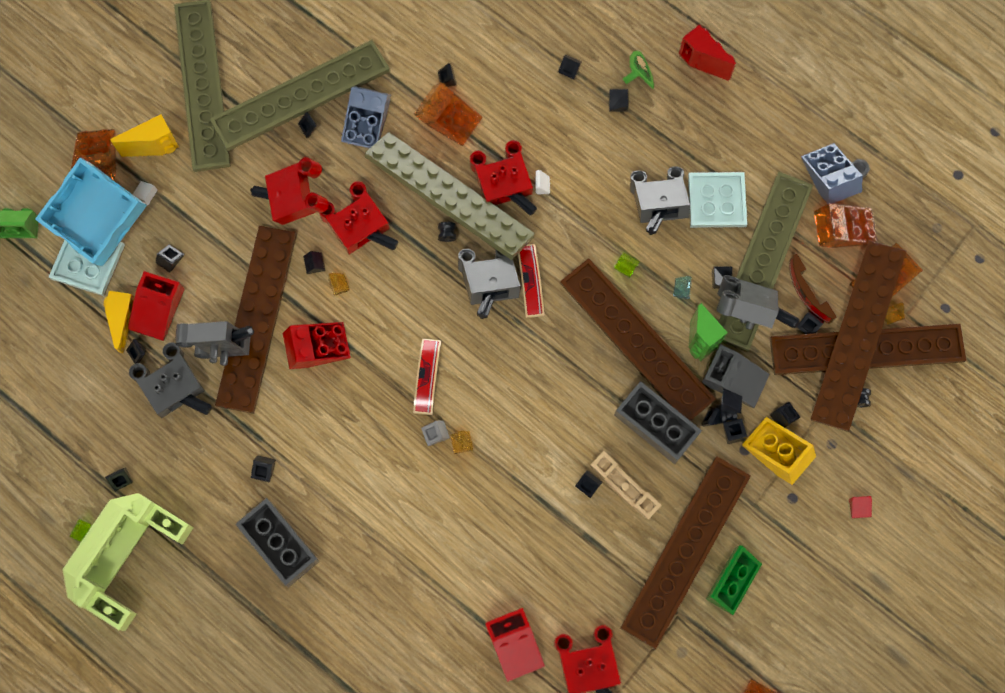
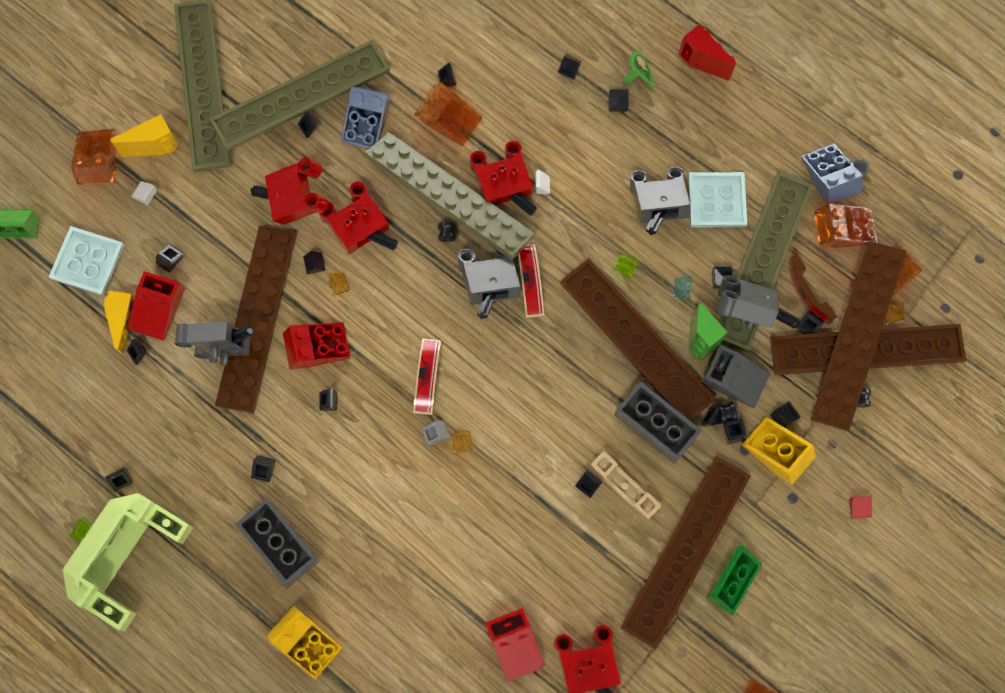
(91, 212): medium azure tile -> none
(171, 384): dark grey piece -> none
(303, 642): none -> yellow slope
(328, 400): none -> black slope
(731, 402): black slope -> none

